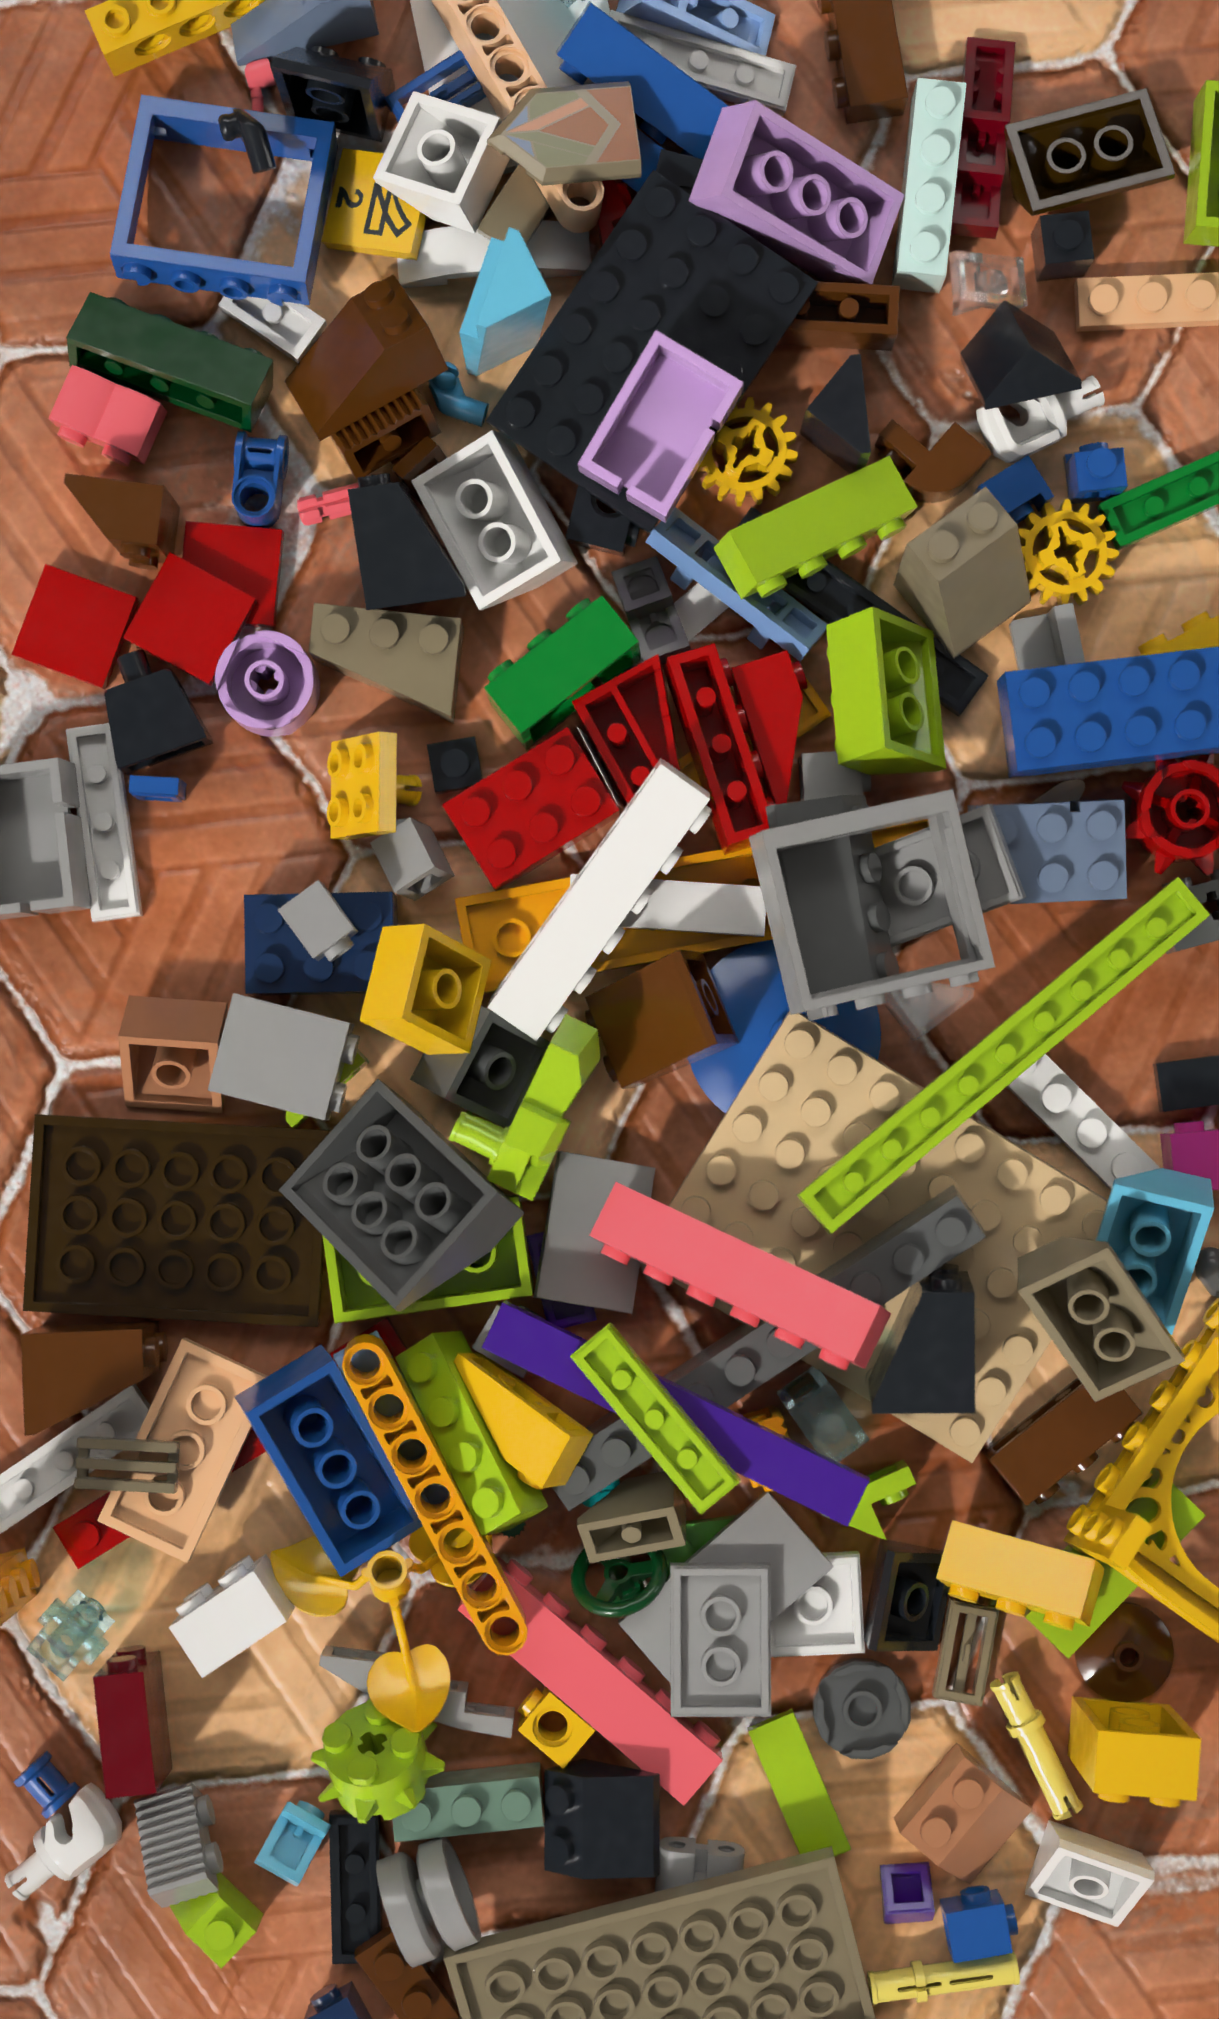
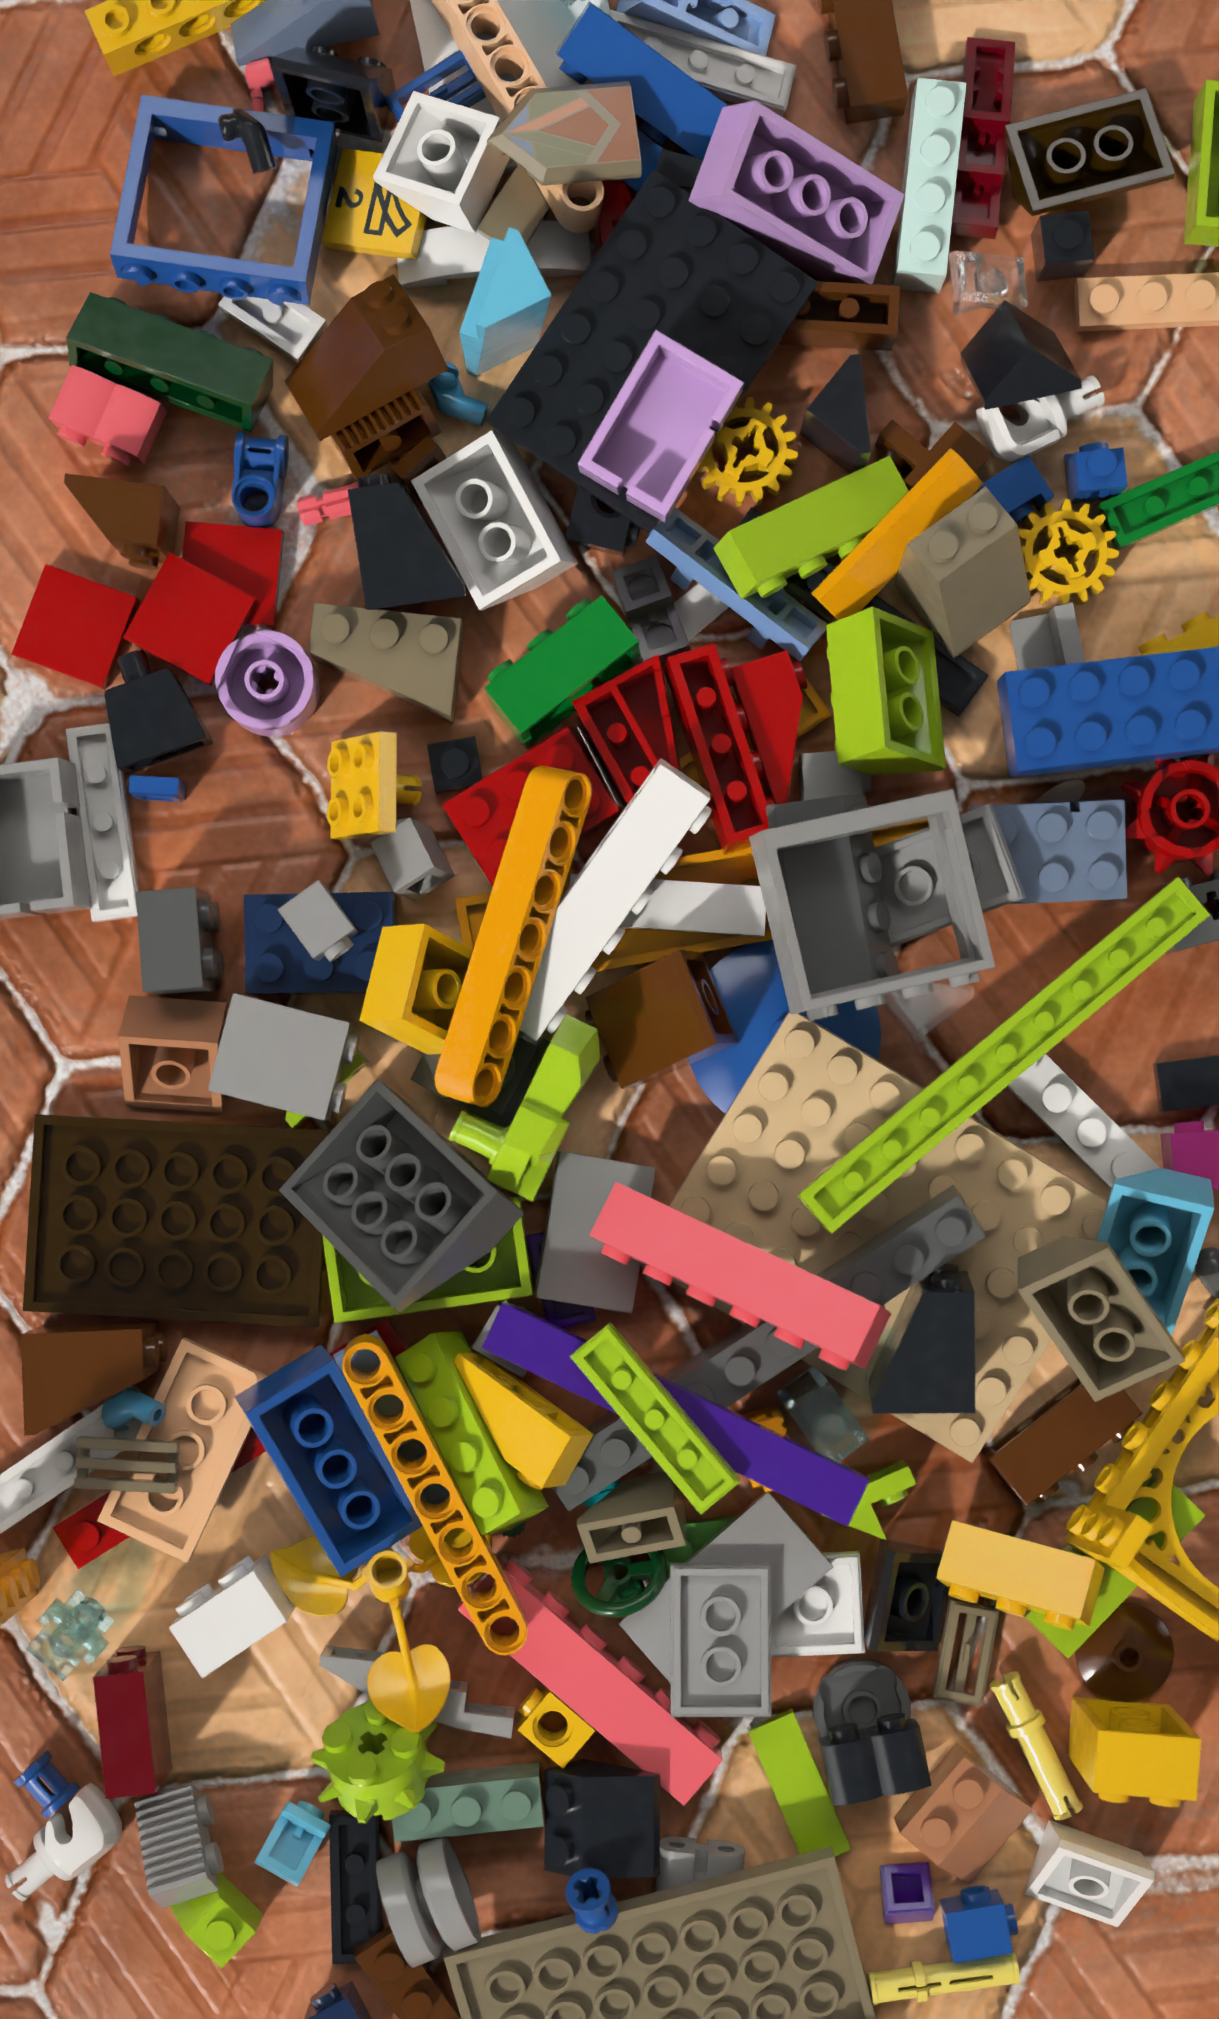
(130, 1405): none -> dark azure arm
(178, 941): none -> dark grey brick
(513, 935): none -> light orange beam
(592, 1900): none -> blue bush
(874, 1759): none -> black brick
(881, 551): none -> light orange tile

